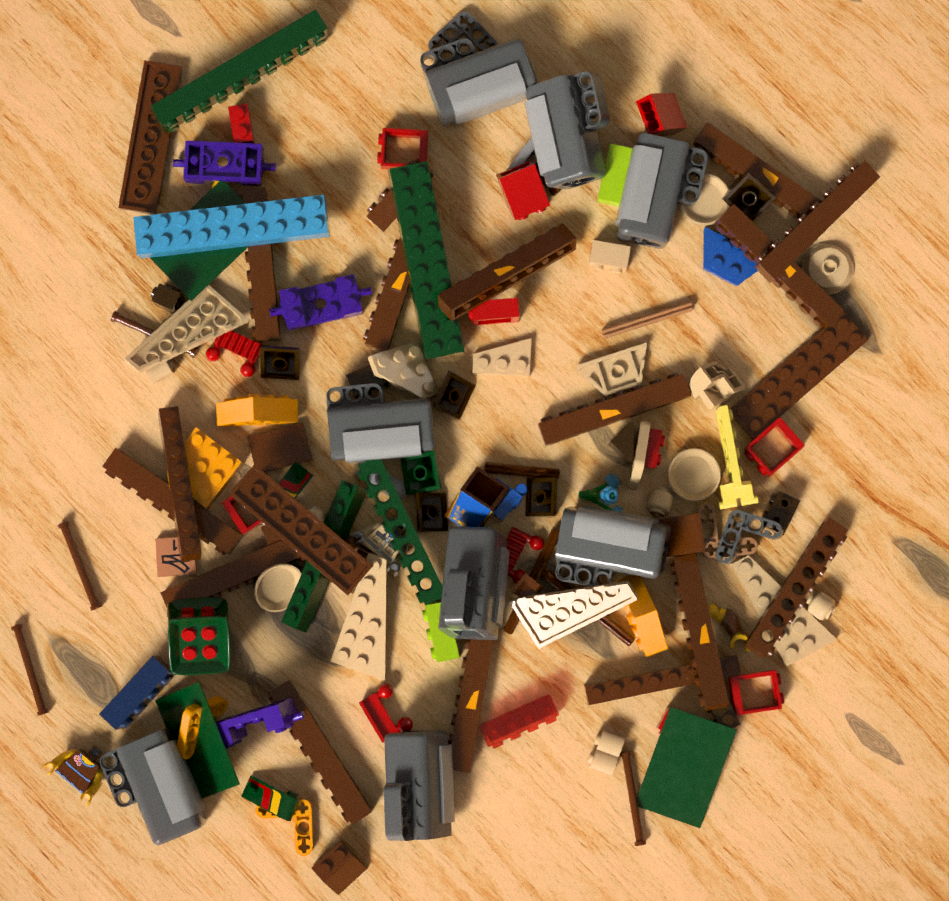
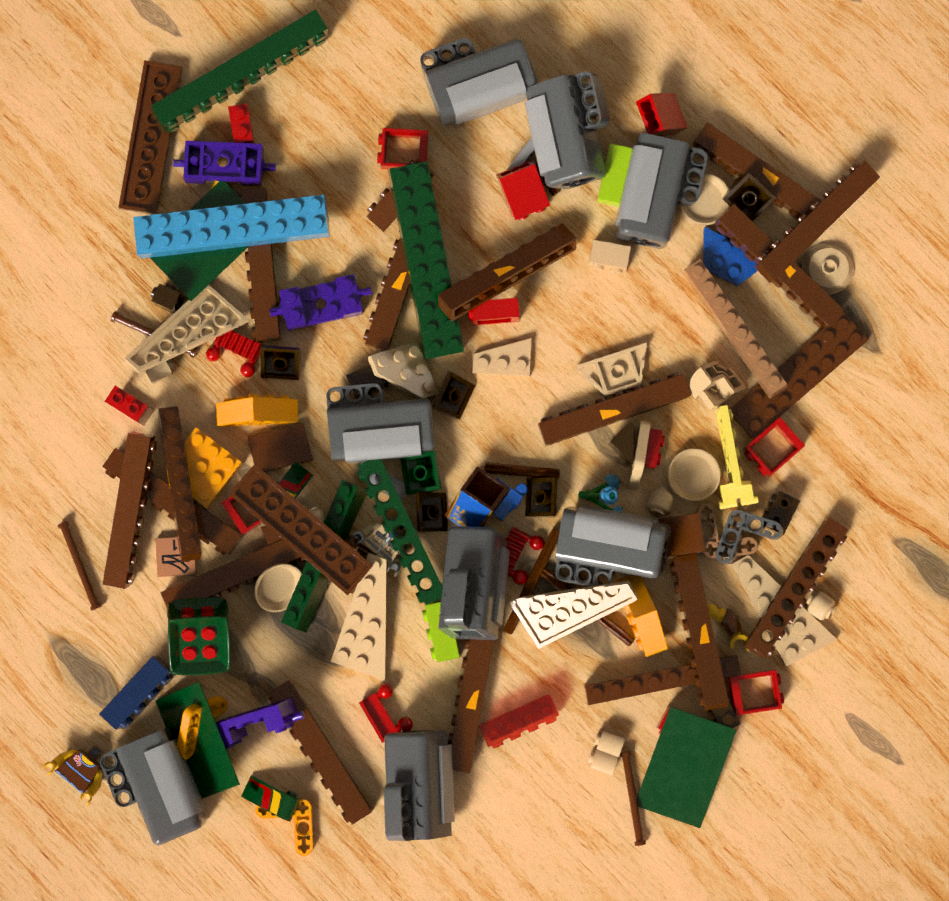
(29, 669): reddish brown bar -> none
(129, 405): none -> red window
(129, 510): none -> reddish brown brick
(339, 867): reddish brown slope -> none
(460, 30): dark grey beam -> none
(526, 586): reddish brown panel -> none
(647, 319): medium nougat axle -> none
(735, 328): none -> medium nougat brick

